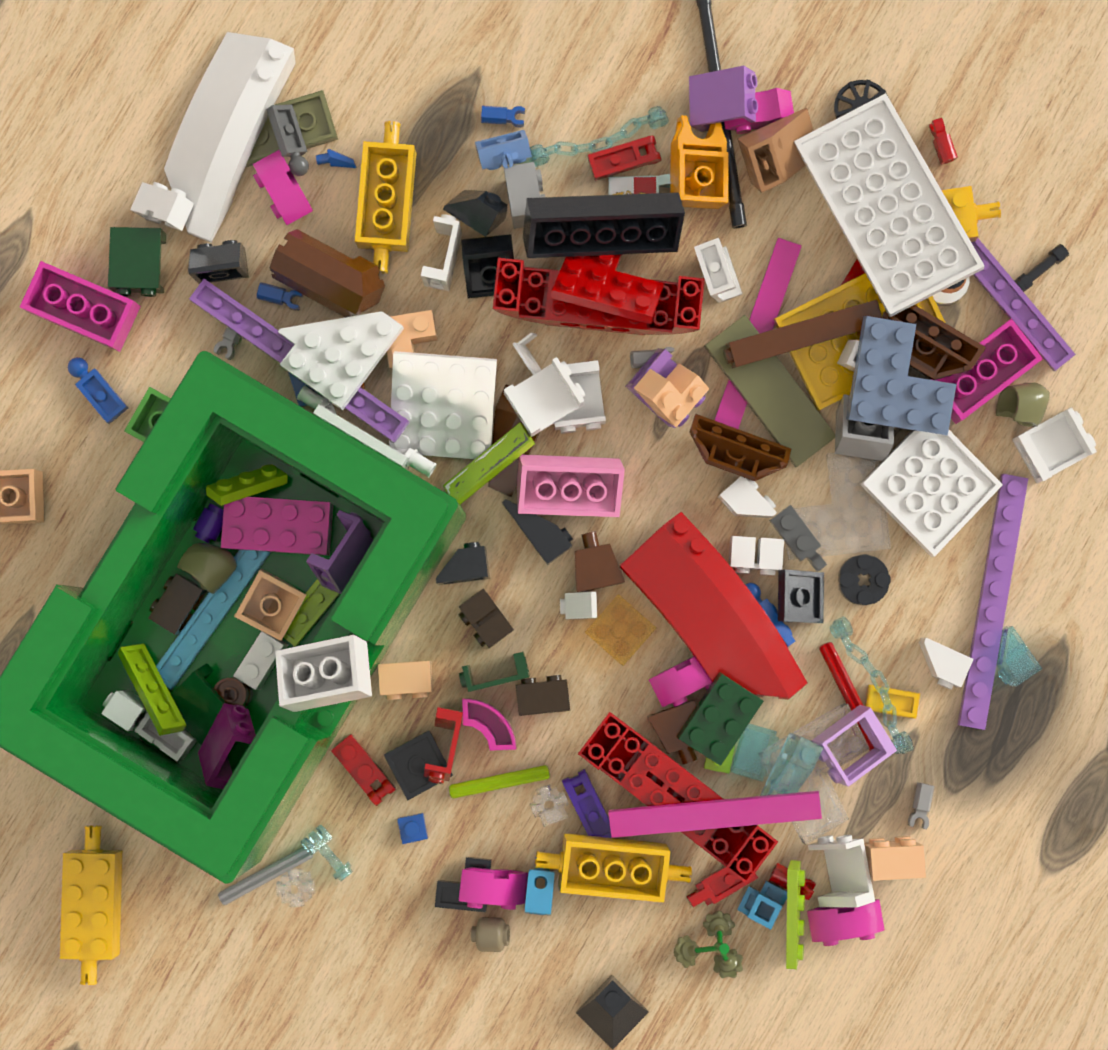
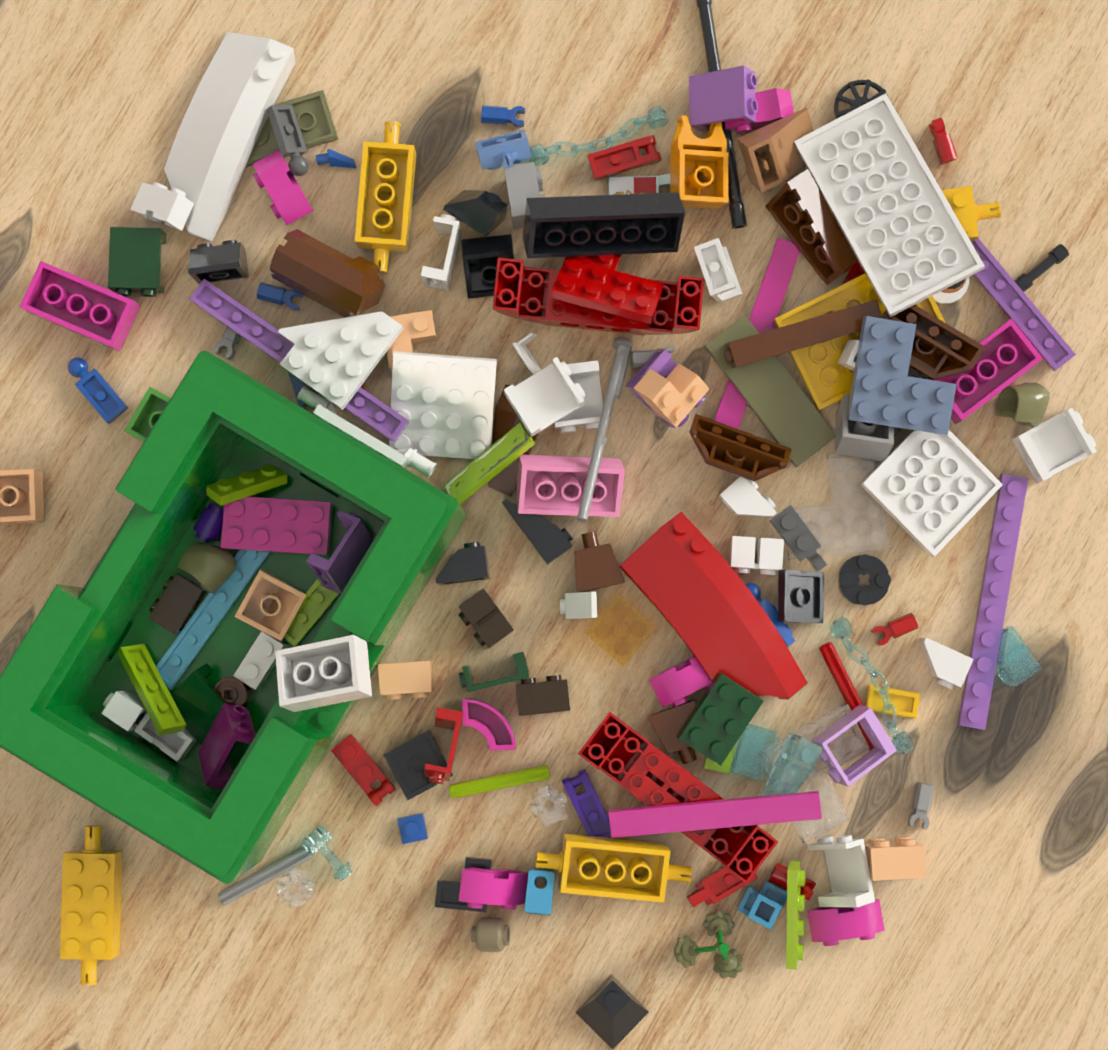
(623, 349): none -> light grey bar
(812, 227): none -> reddish brown wedge
(896, 628): none -> red bar

